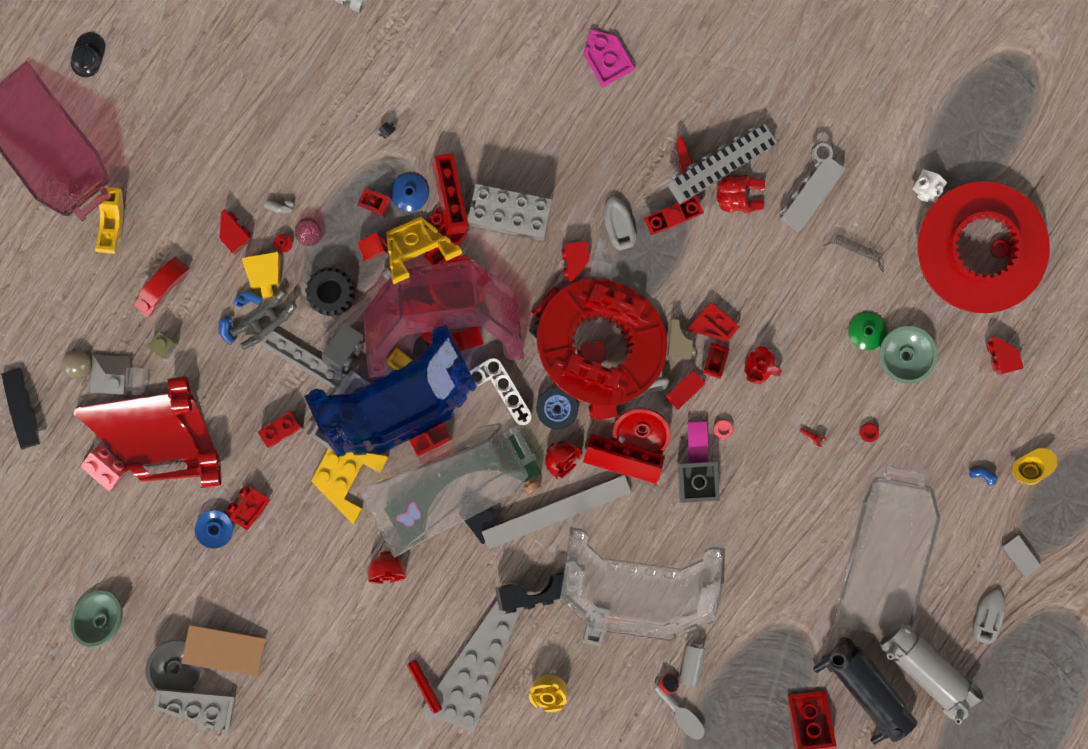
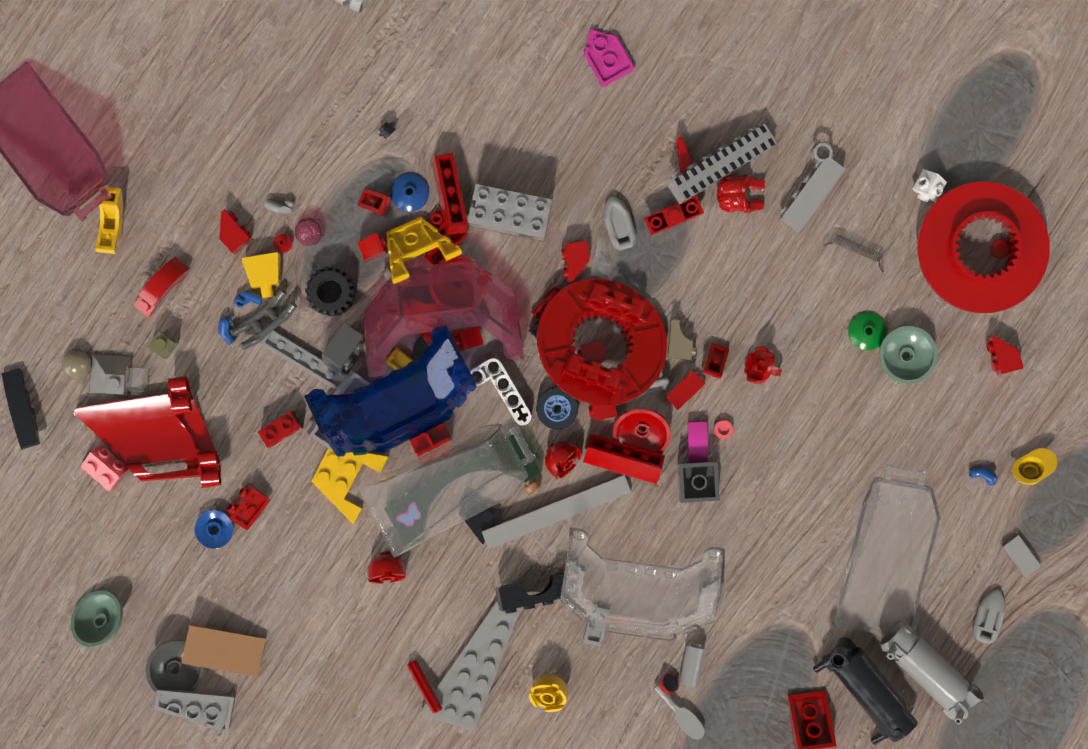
(87, 54): black piece -> none
(714, 323): red wing -> none
(812, 436): red hand -> none
(869, 432): red tile -> none

